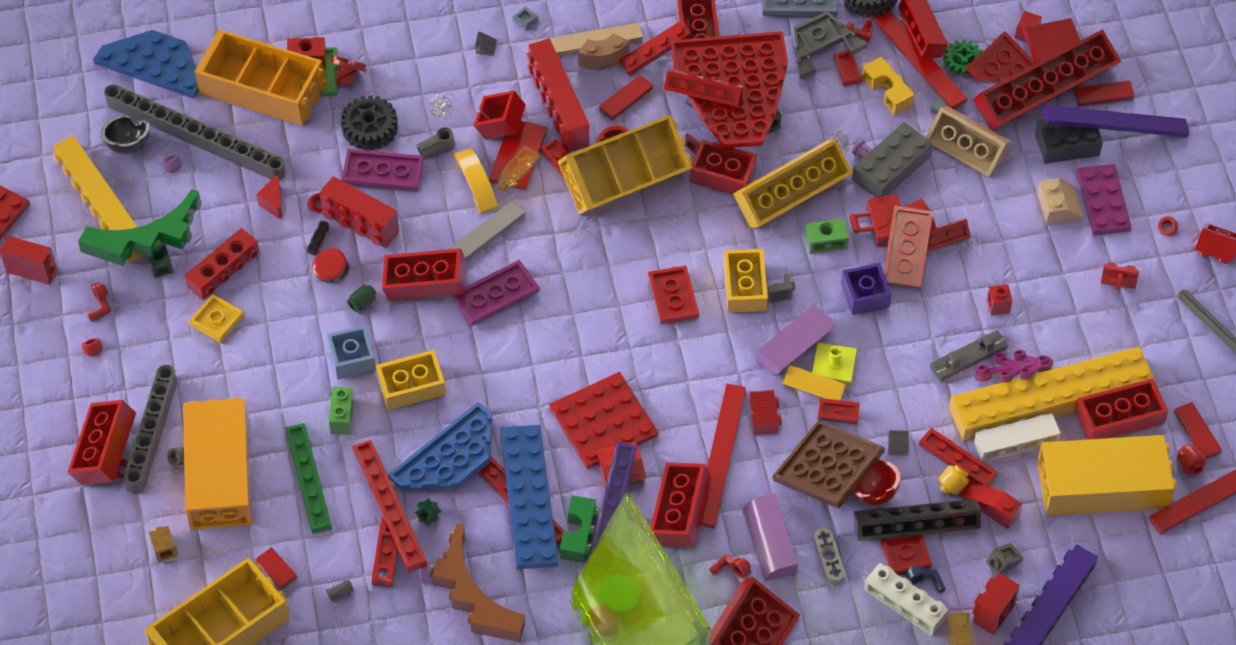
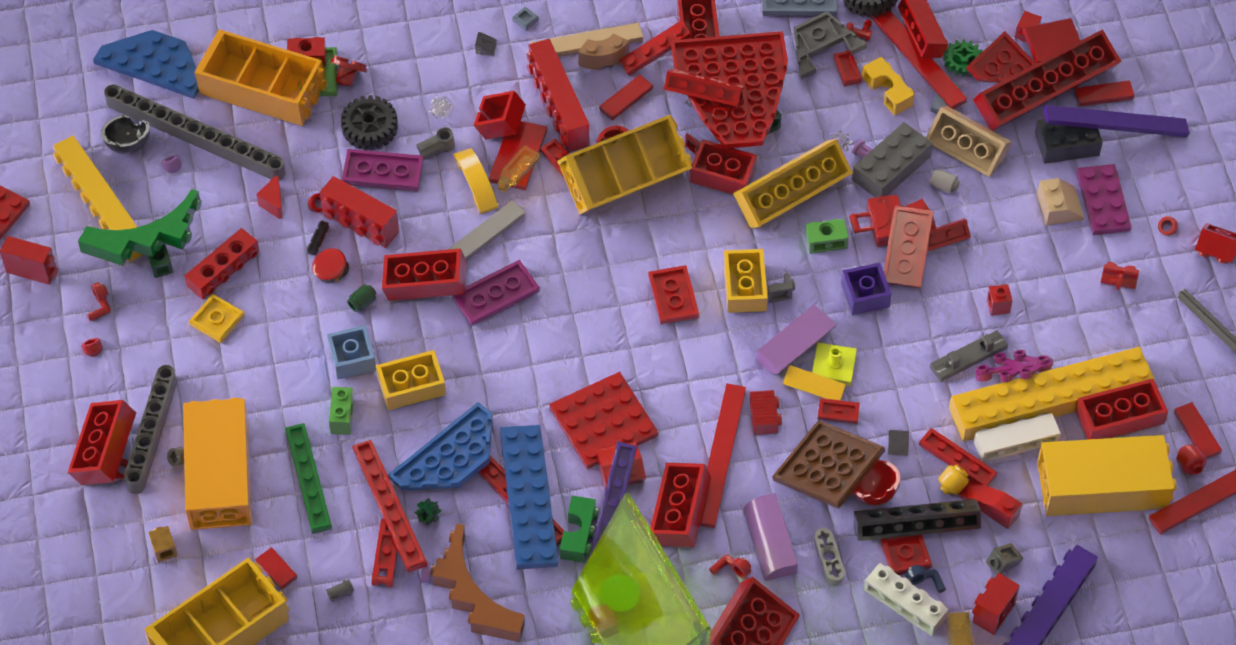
(944, 181): none -> light grey brick

